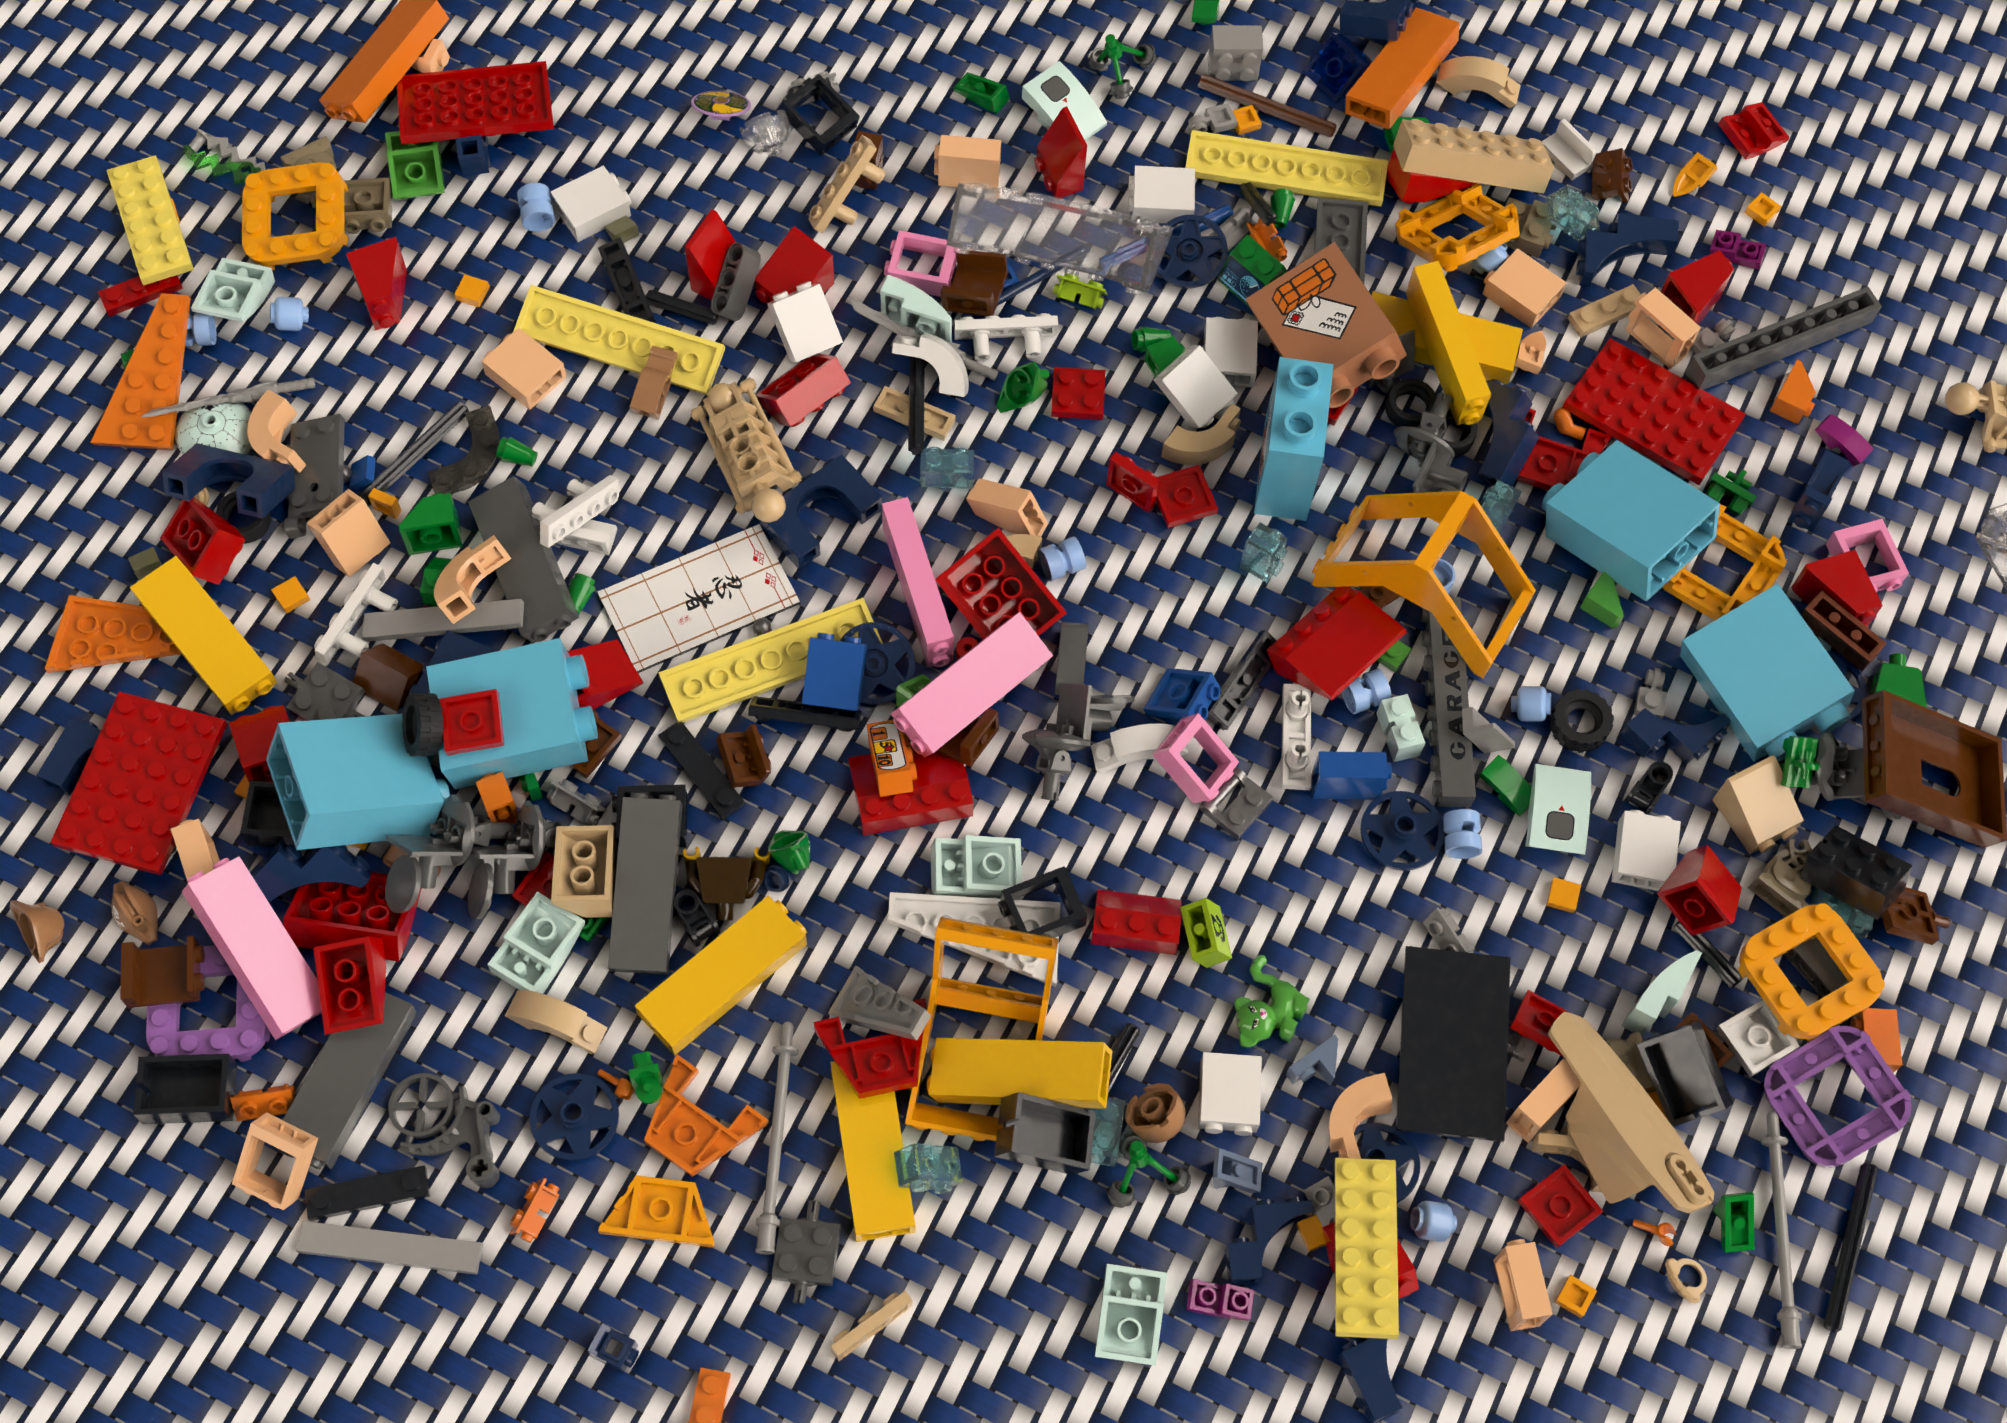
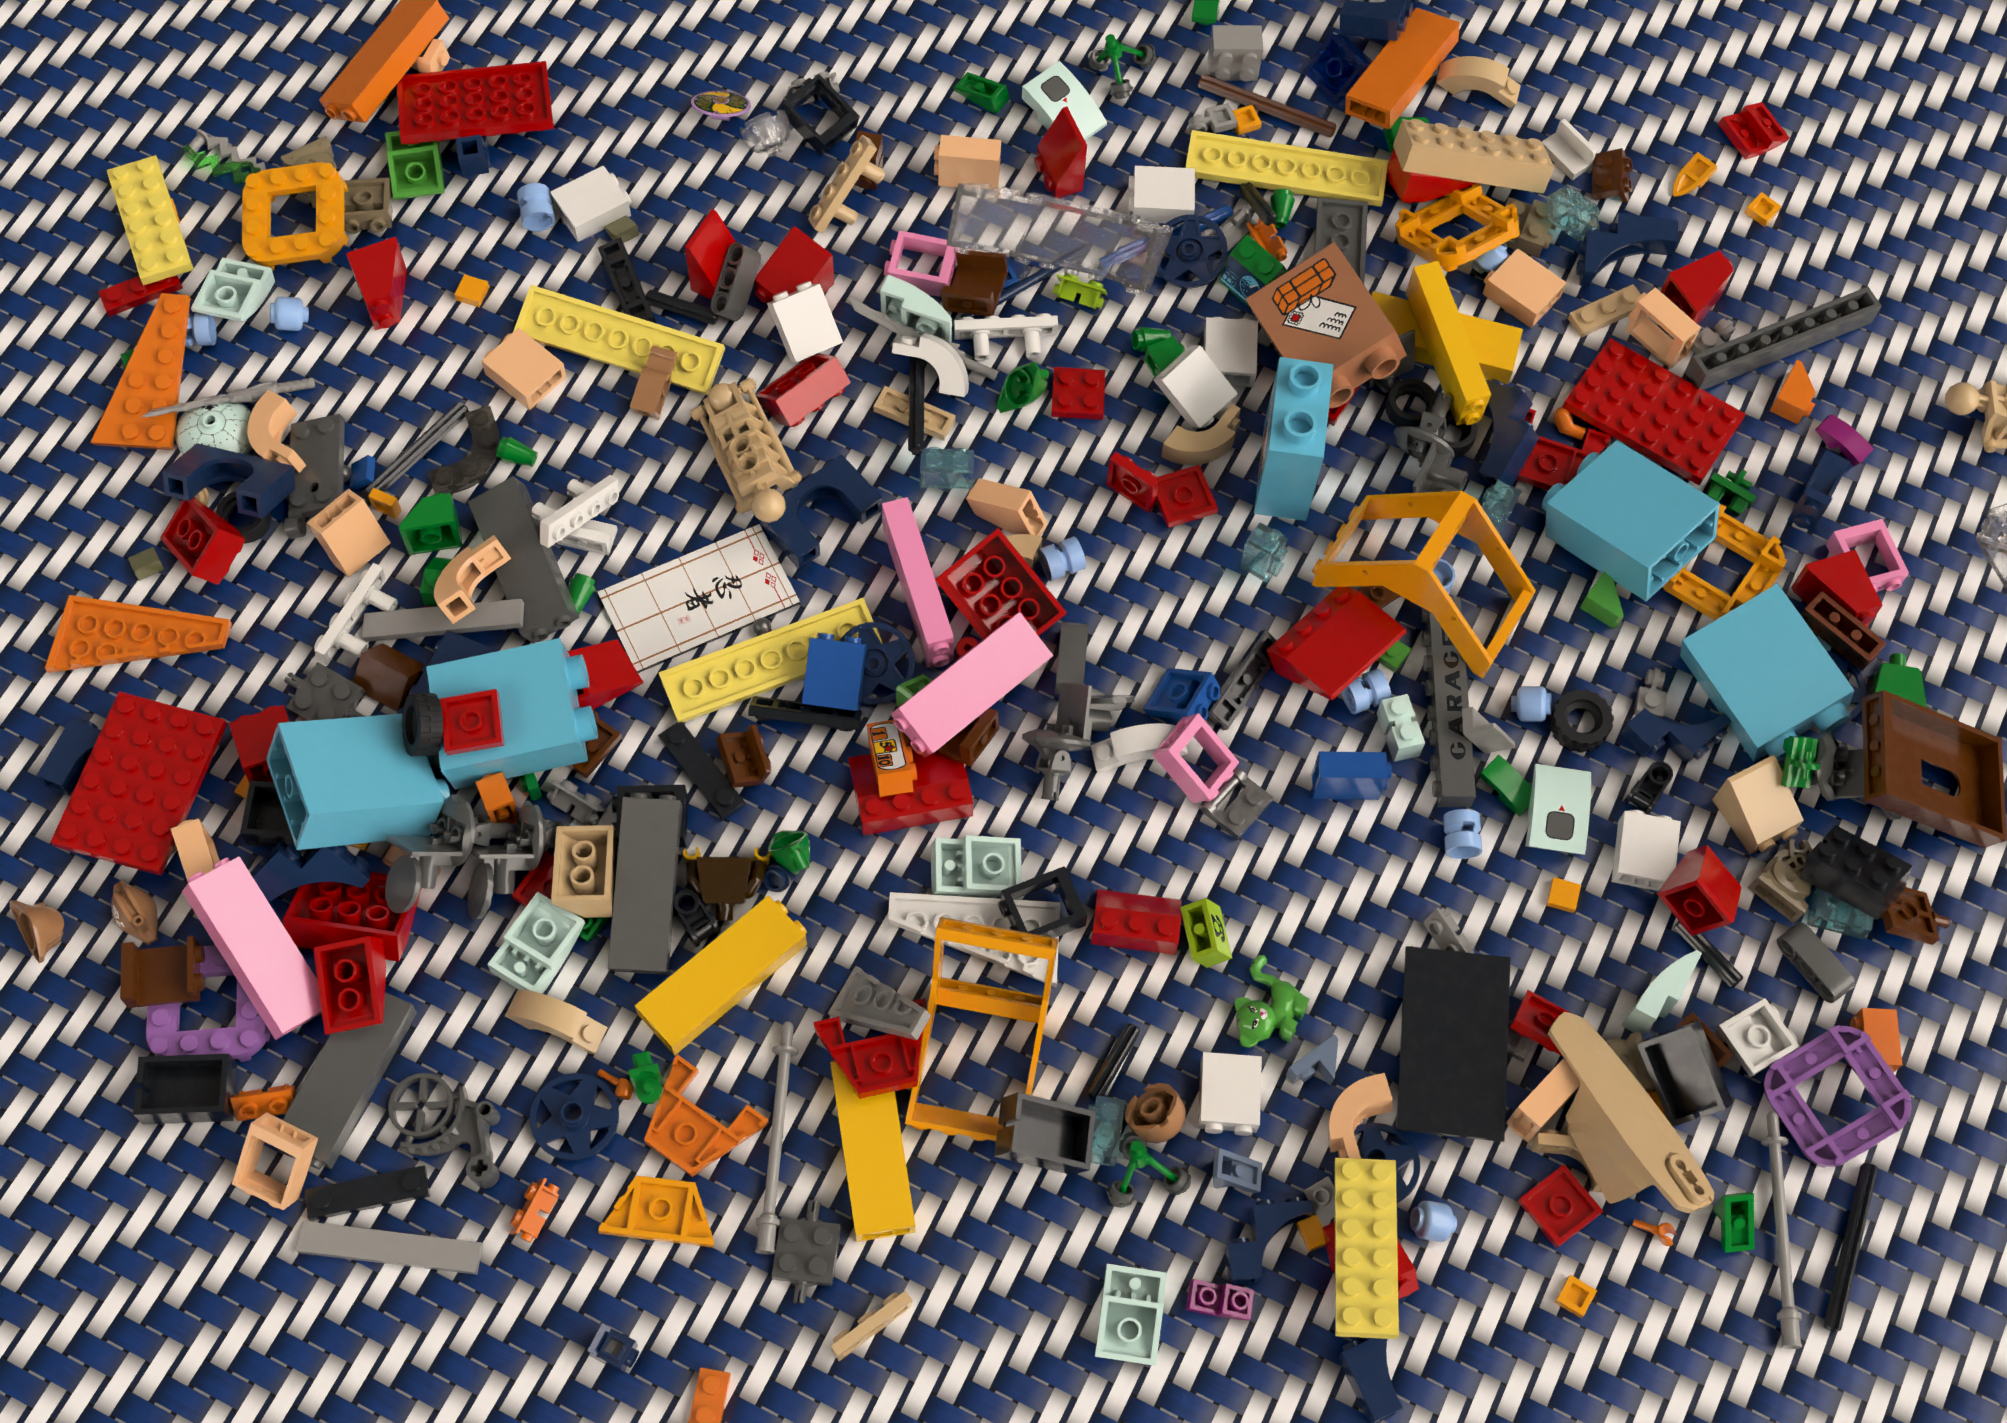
(204, 635): yellow brick -> none
(290, 594): light orange tile -> none
(928, 1168): clear light blue brick -> none
(994, 1068): yellow brick -> none
(1296, 737): white plate -> none
(1402, 830): dark blue wheel -> none
(1522, 1285): light nougat window -> none
(1531, 352): light nougat plate -> none
(1673, 1268): tan piece -> none
(1738, 251): magenta slope -> none
(1780, 996): light orange plate -> none

